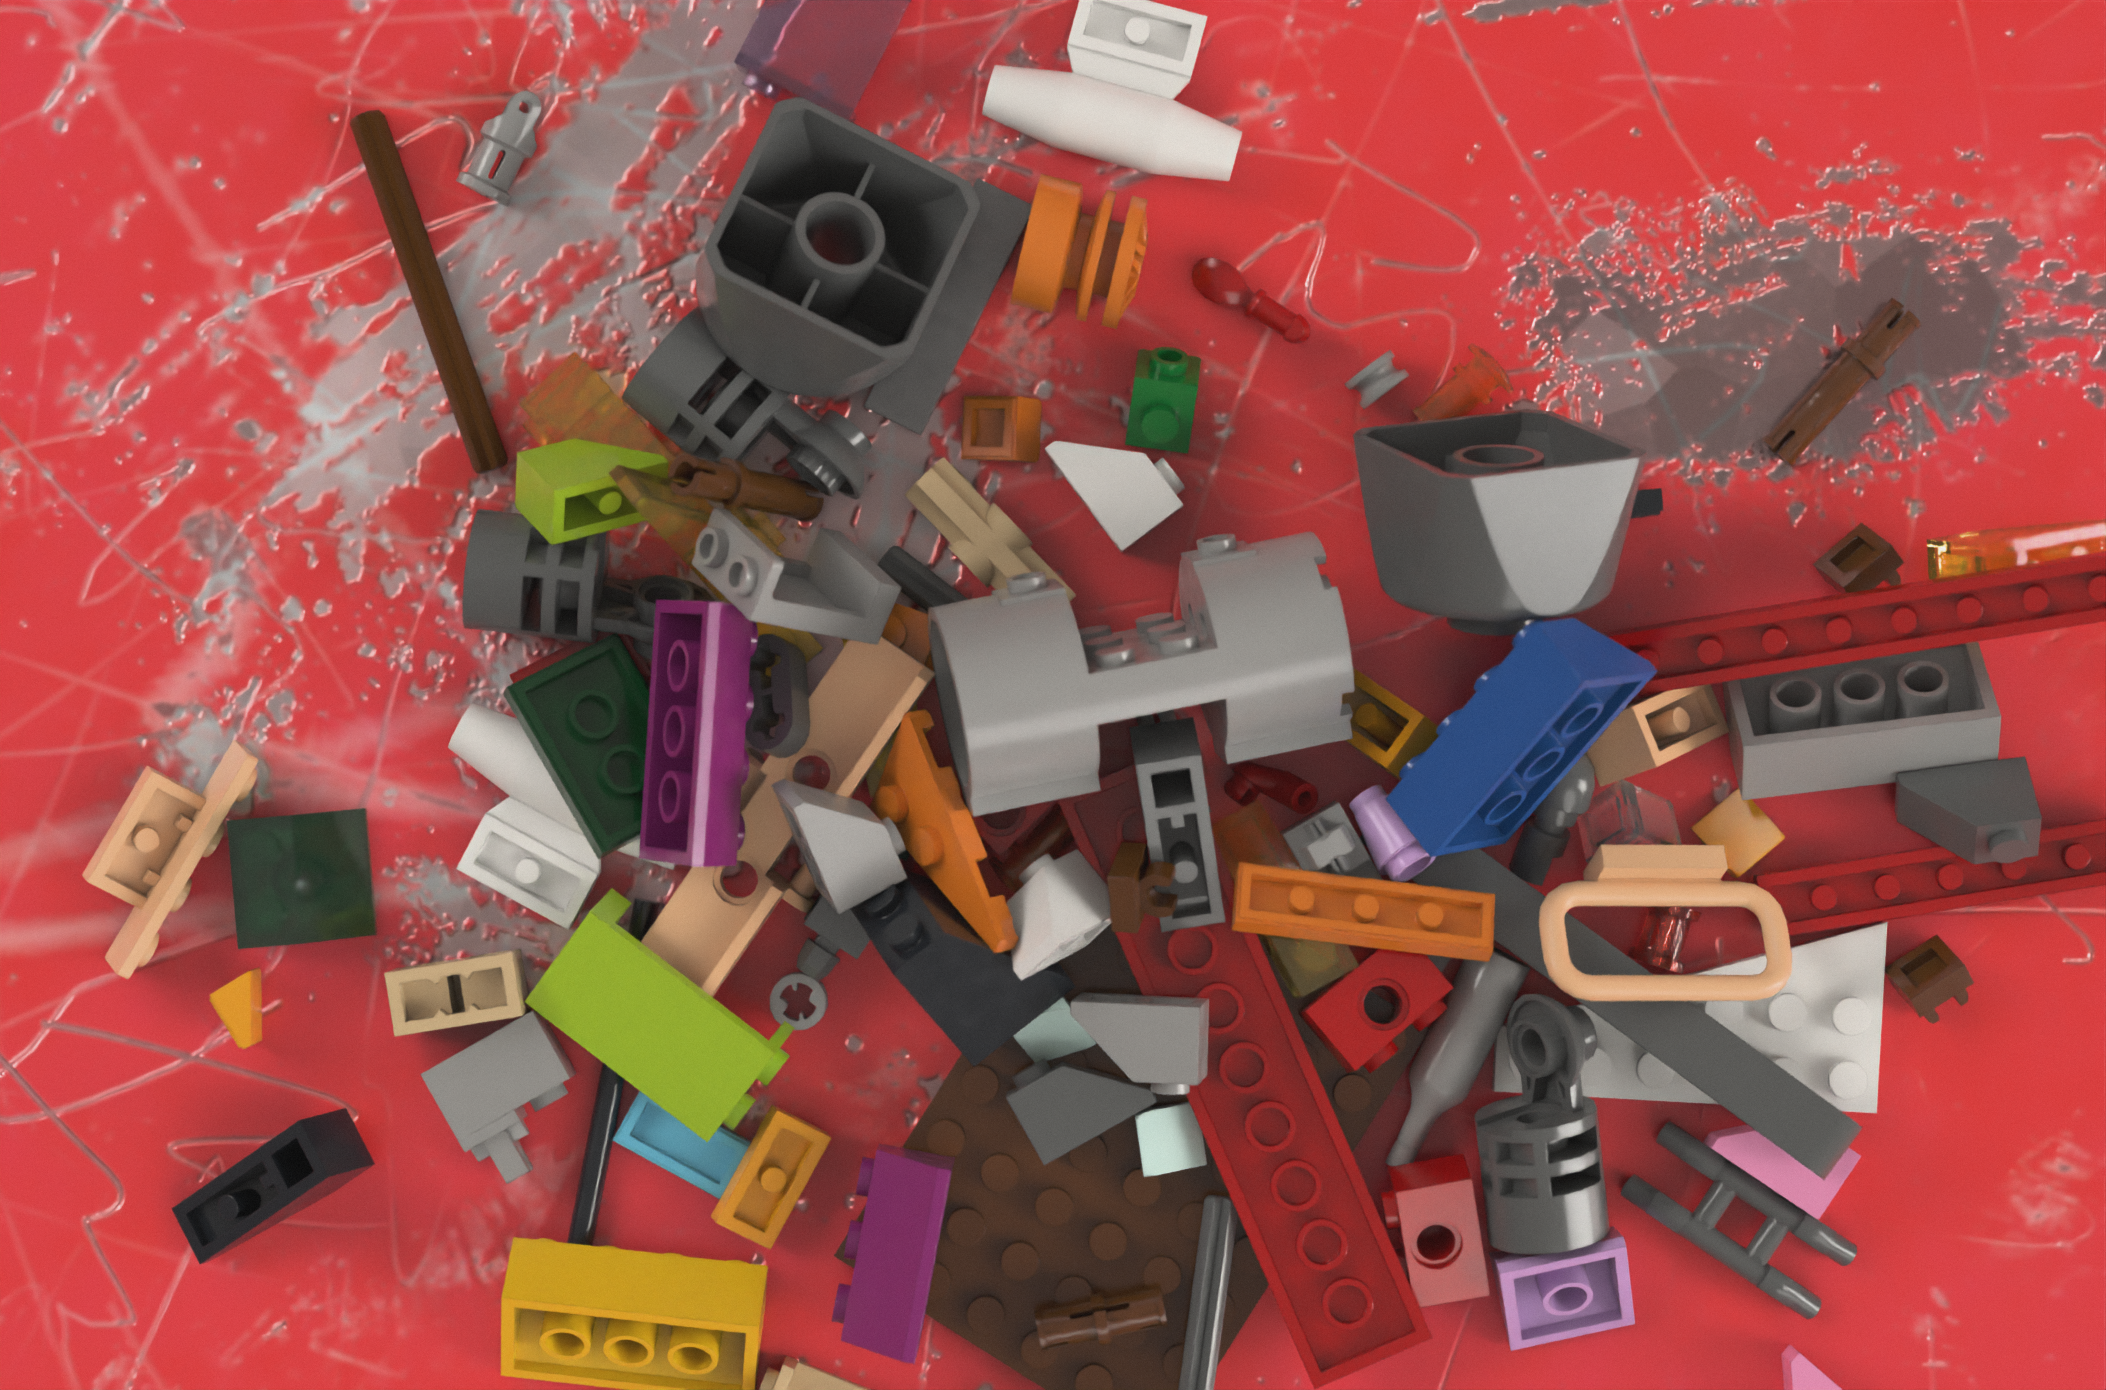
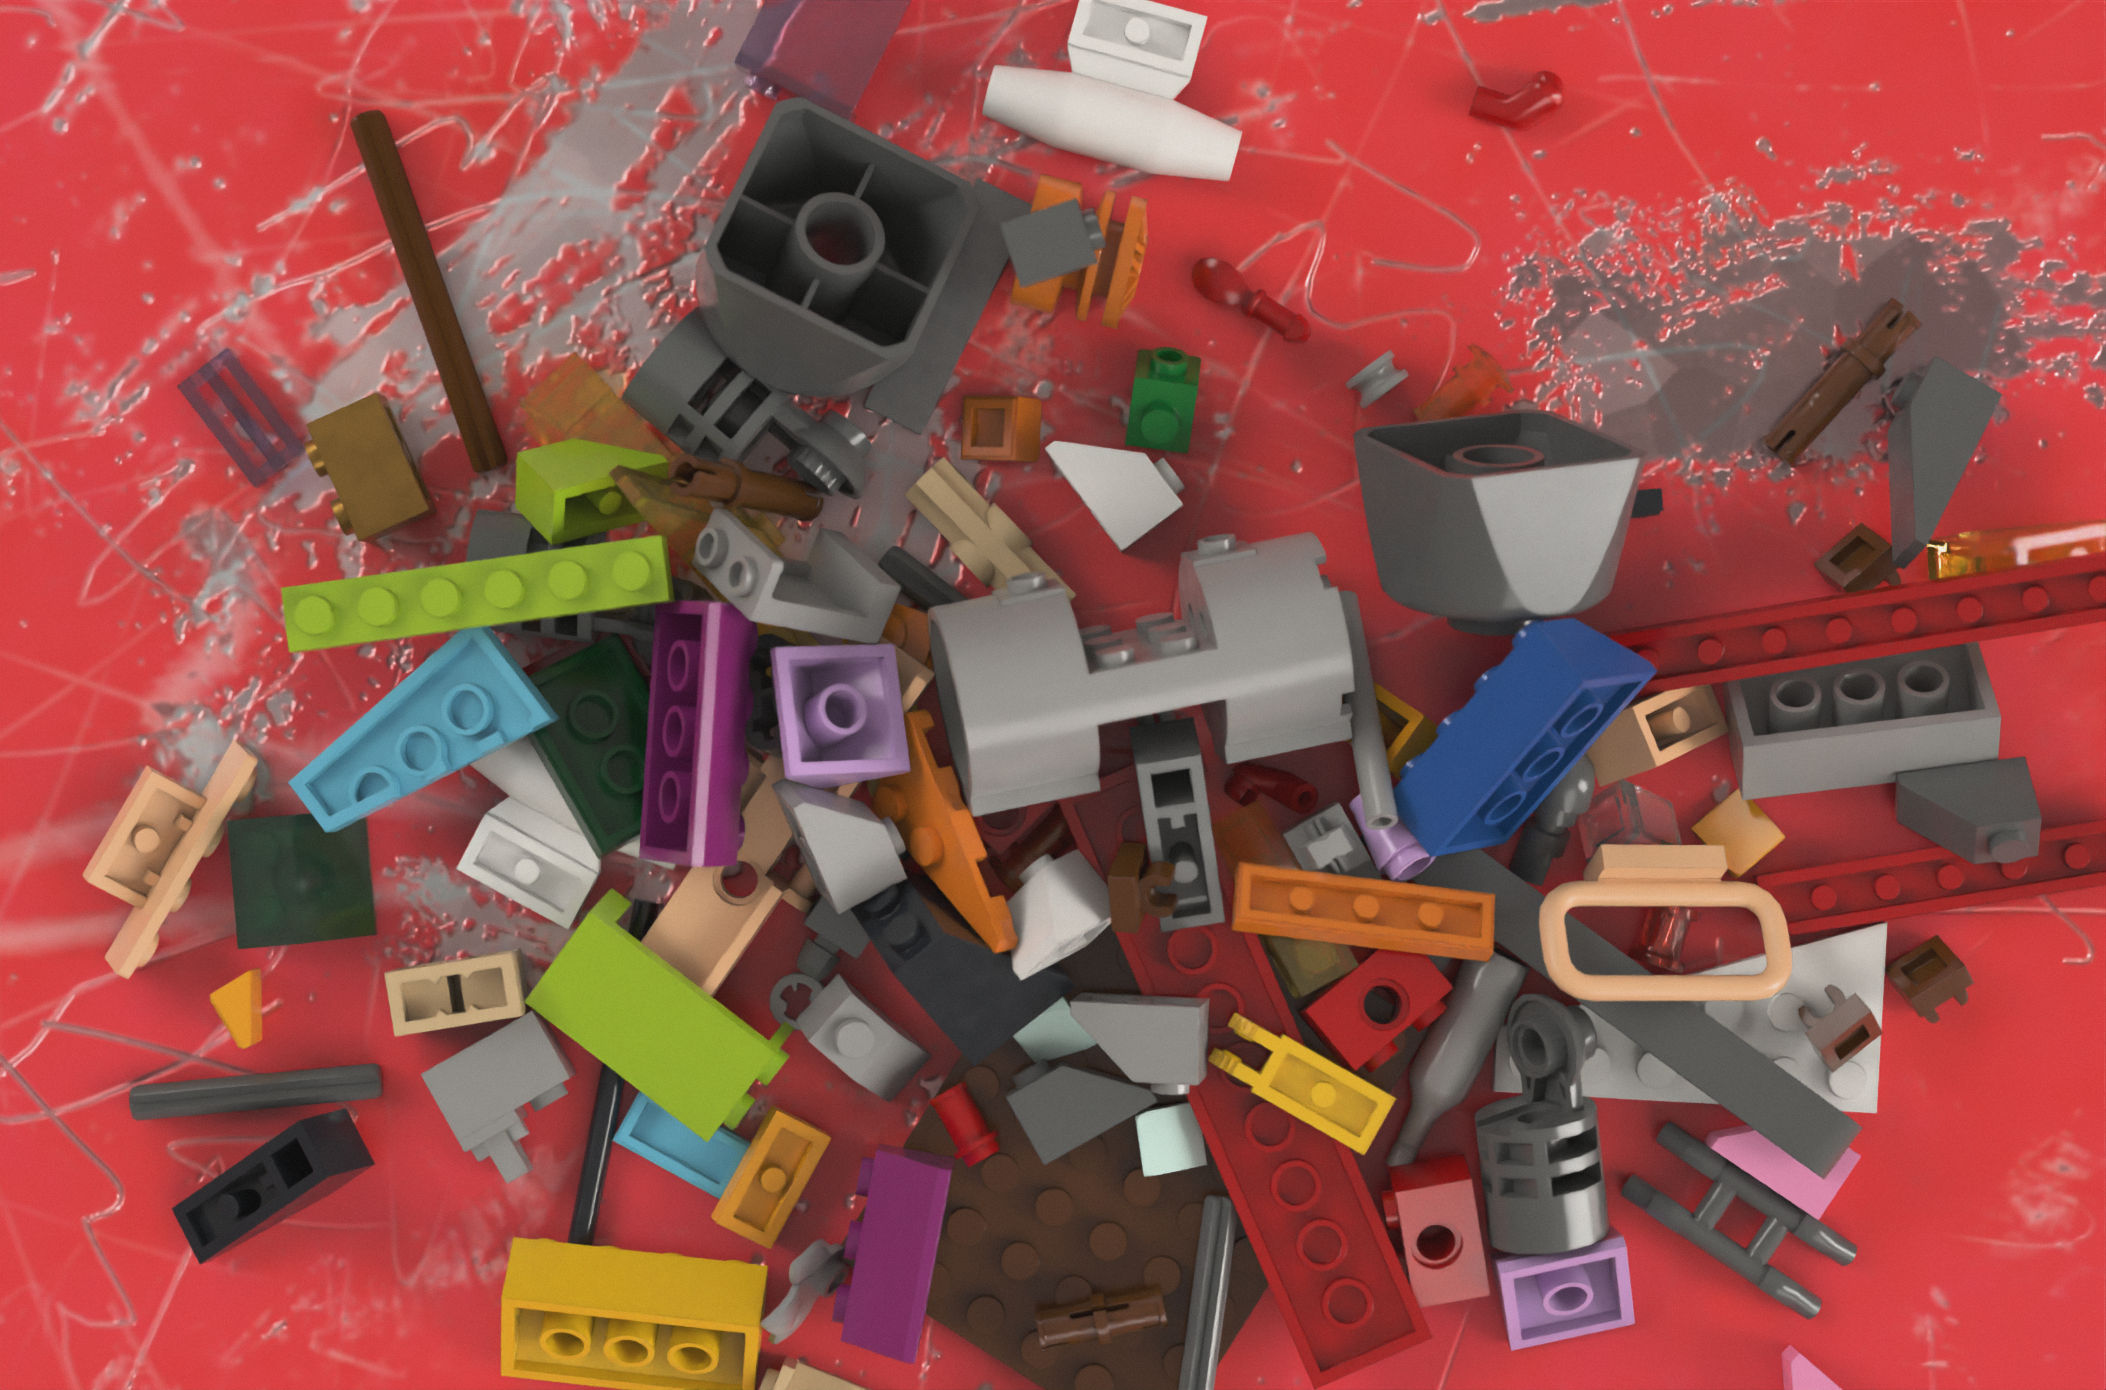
(256, 1091): none -> dark grey axle
(276, 460): none -> tile
(369, 469): none -> pearl gold brick
(433, 723): none -> medium azure wing
(478, 594): none -> lime plate
(511, 134): light grey piece -> none
(811, 1275): none -> light grey plate
(839, 713): none -> lavender slope
(862, 1039): none -> light grey slope
(965, 1125): none -> red pin
(1052, 242): none -> dark grey brick
(1309, 1086): none -> yellow hinge
(1366, 728): none -> light grey piece
(1523, 108): none -> red arm
(1842, 1031): none -> reddish brown tile
(1929, 448): none -> dark grey slope

